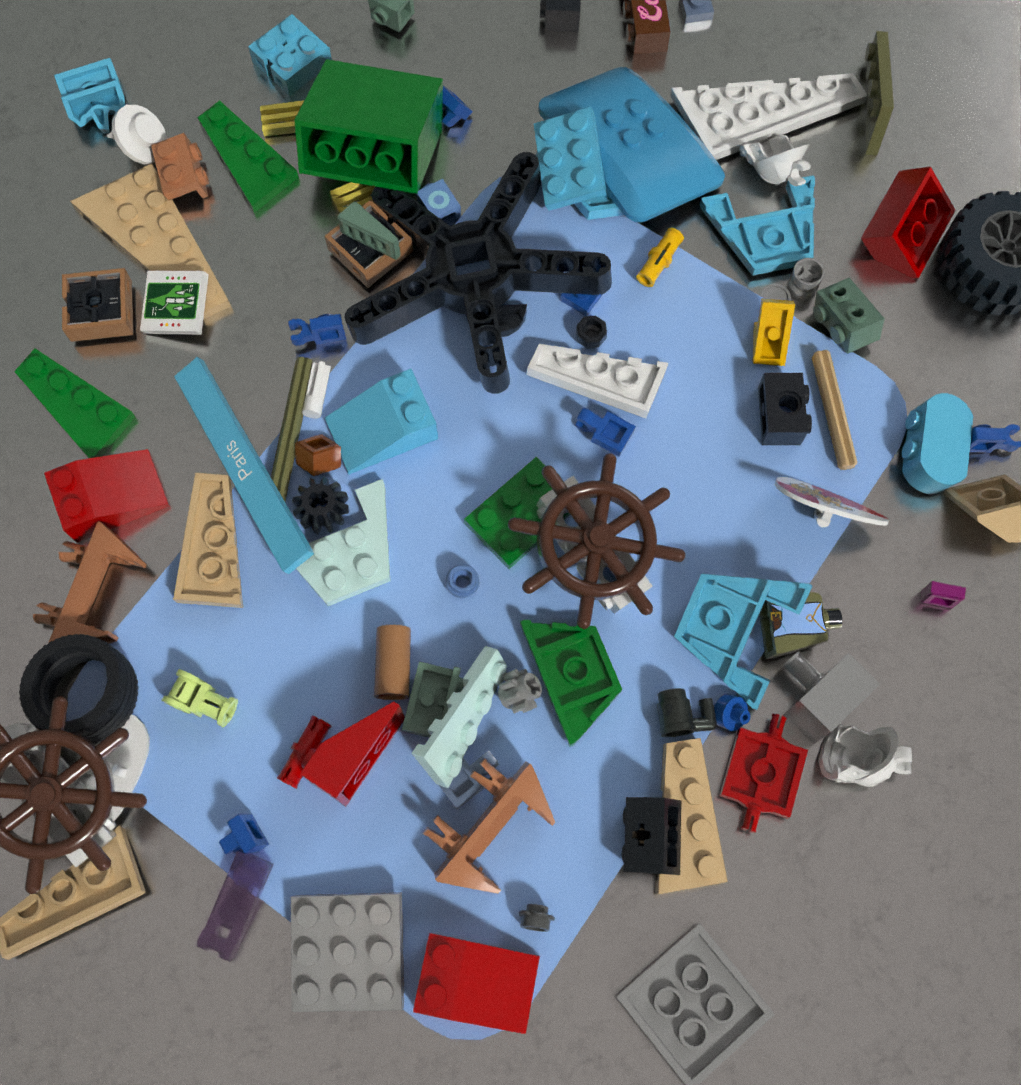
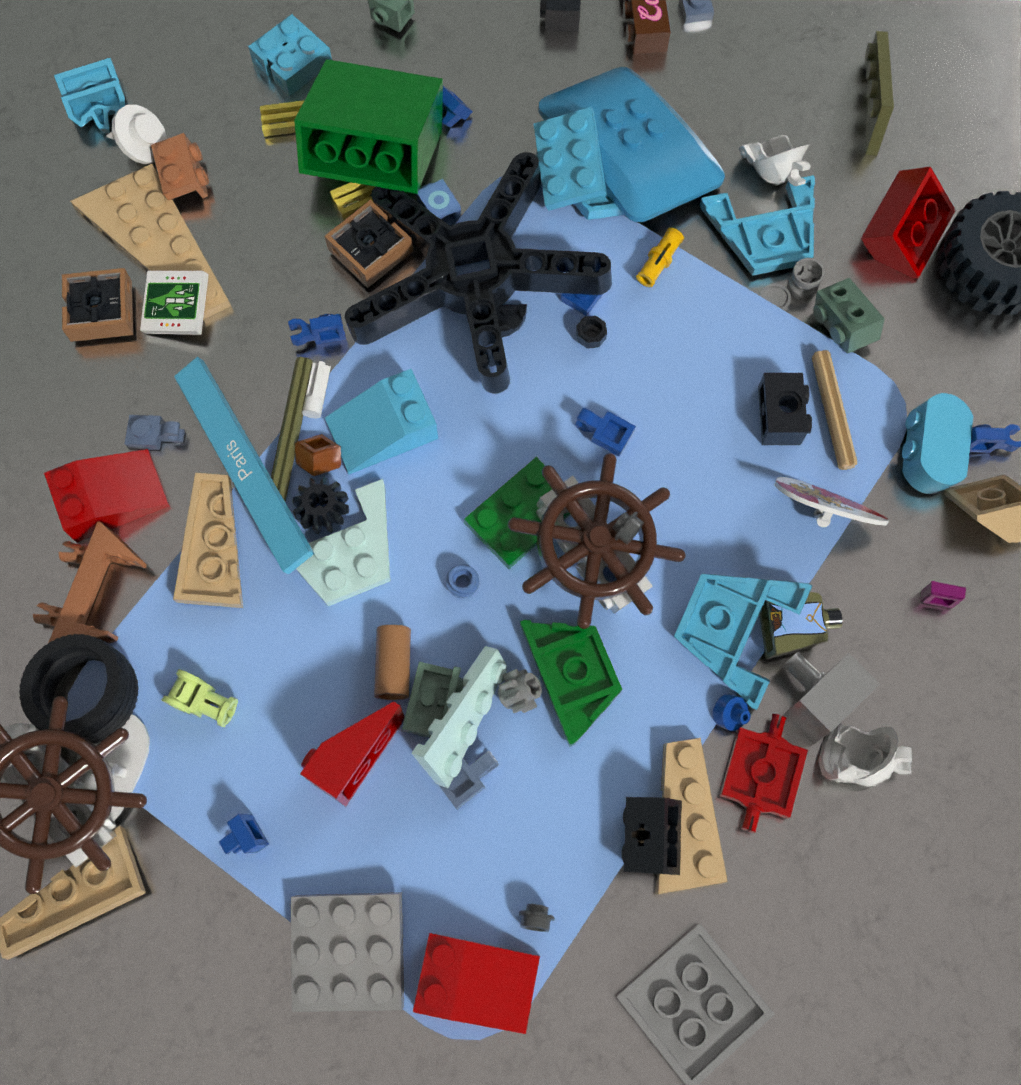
(80, 408): green wing -> none
(149, 431): none -> sand blue plate
(235, 904): clear purple plate -> none
(250, 160): green wing -> none
(311, 738): red pin -> none
(364, 228): sand green slope -> none
(464, 849): nougat hose -> none
(608, 380): white wing -> none
(627, 527): none -> dark grey plate
(677, 717): pearl dark grey piece -> none
(763, 109): white wing -> none
(772, 332): yellow slope -> none

